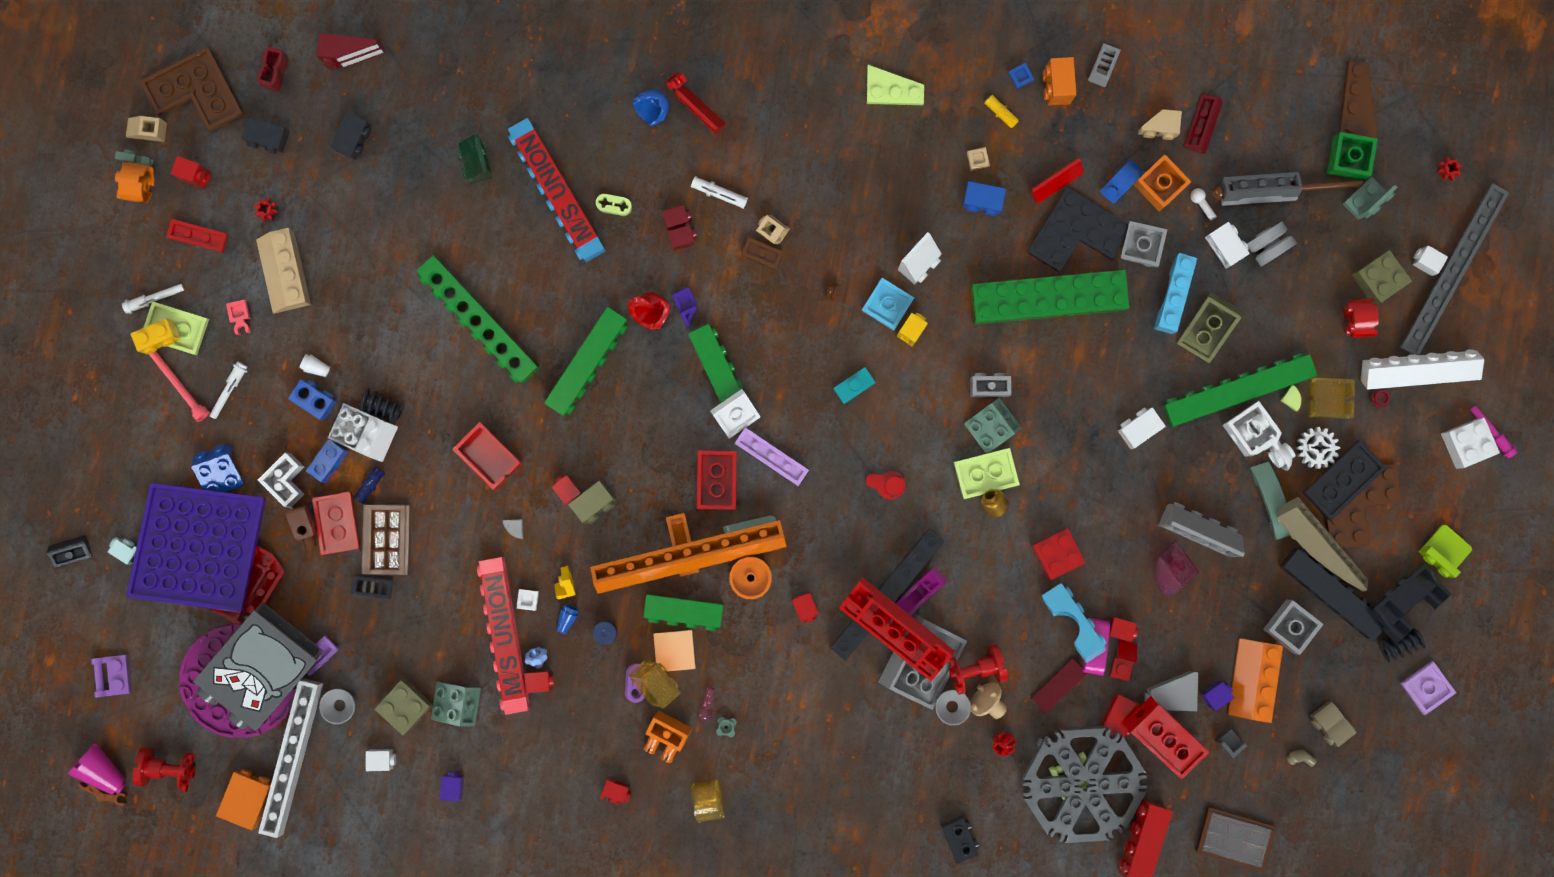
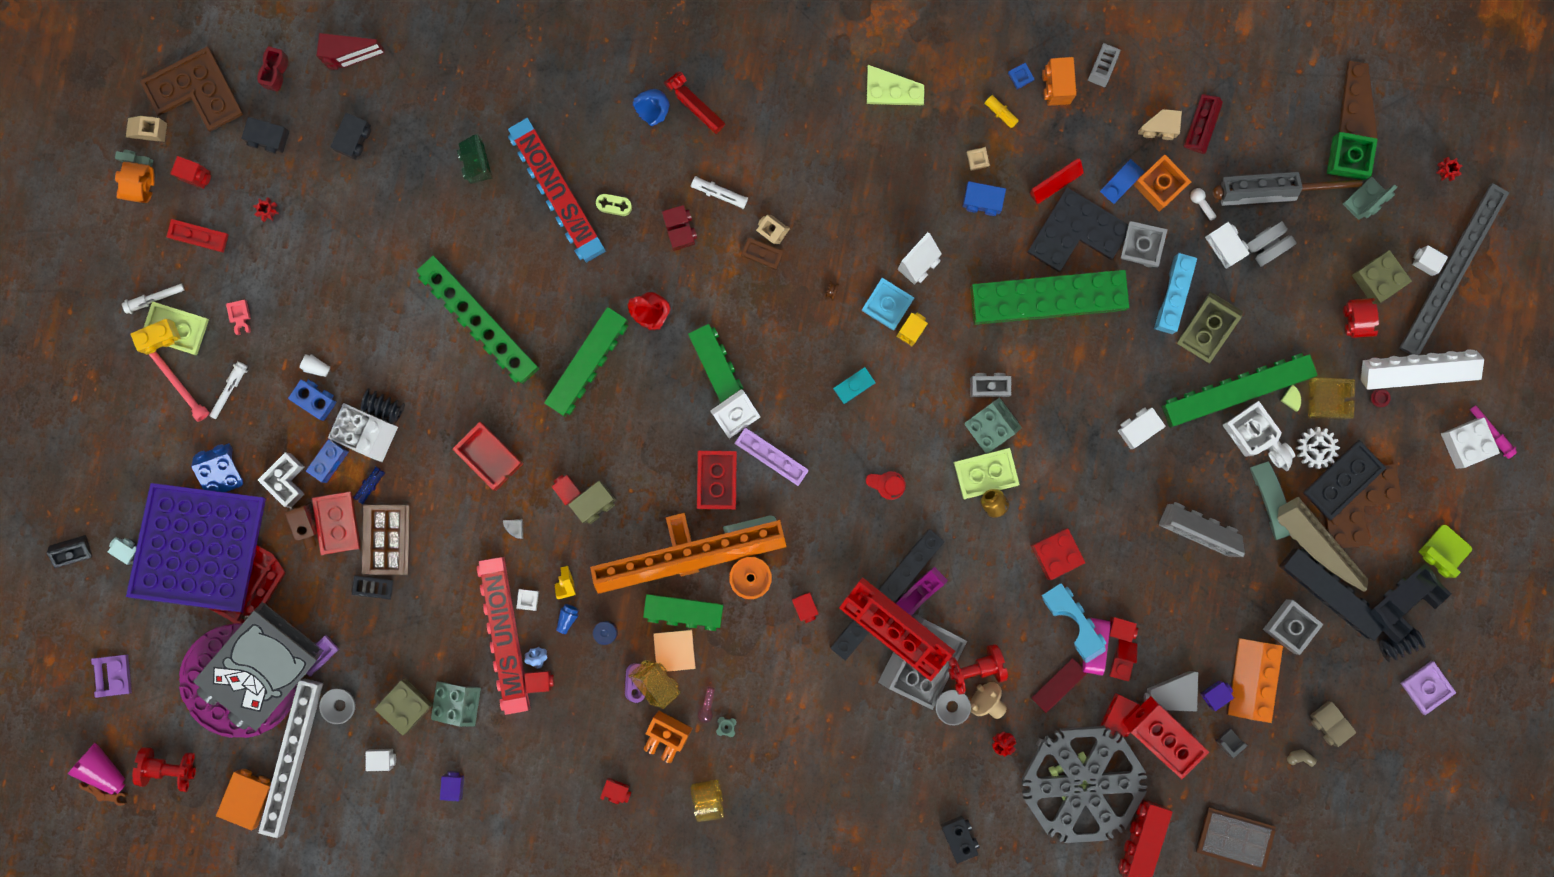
(283, 270): tan slope -> none
(686, 304): dark purple slope -> none
(1174, 570): clear pink slope -> none

